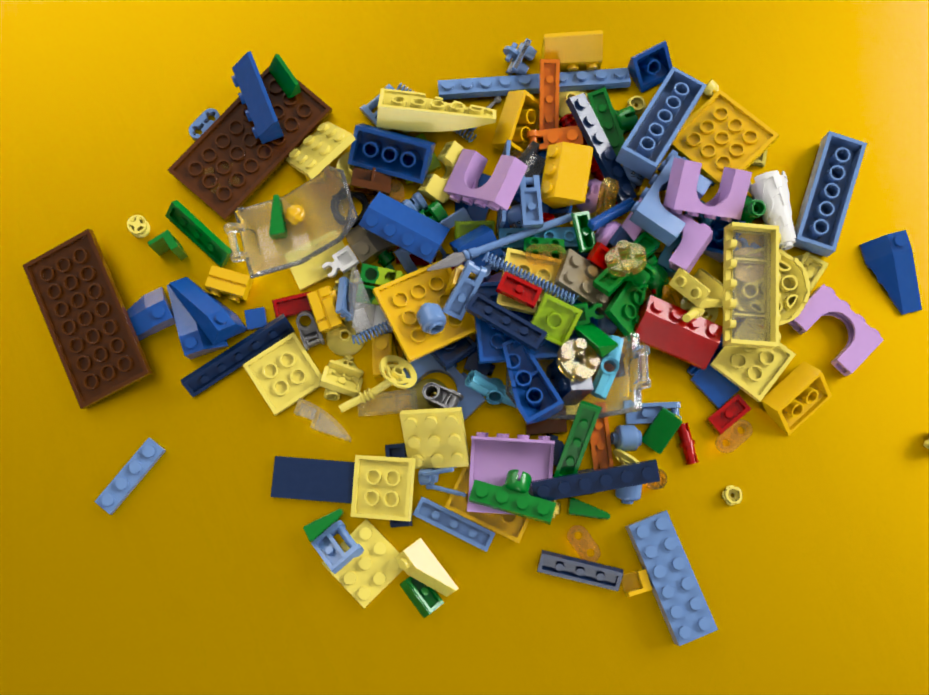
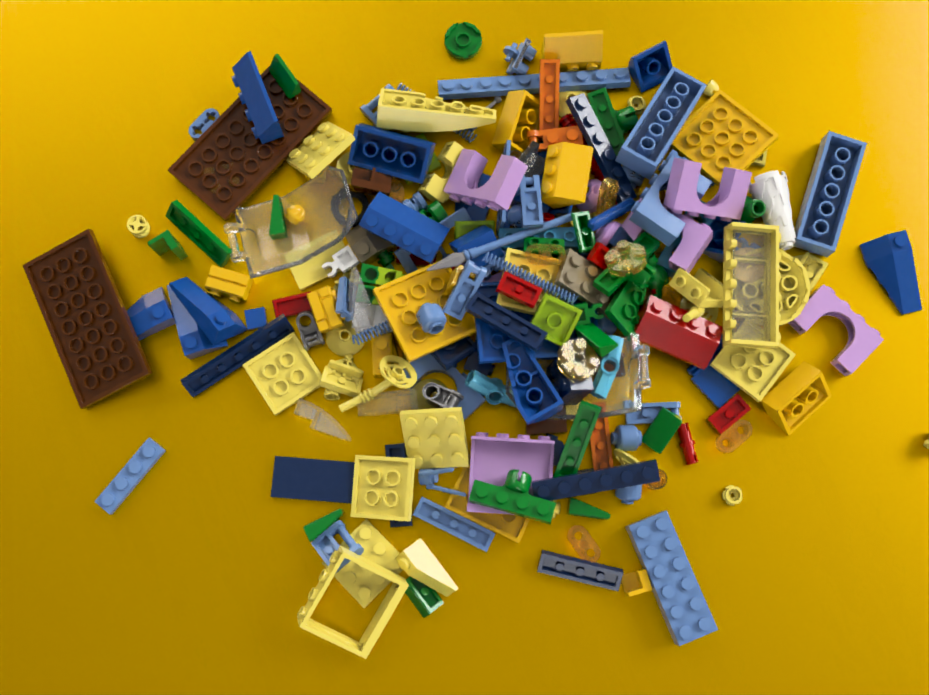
(380, 618): none -> light yellow window
(463, 41): none -> green tile

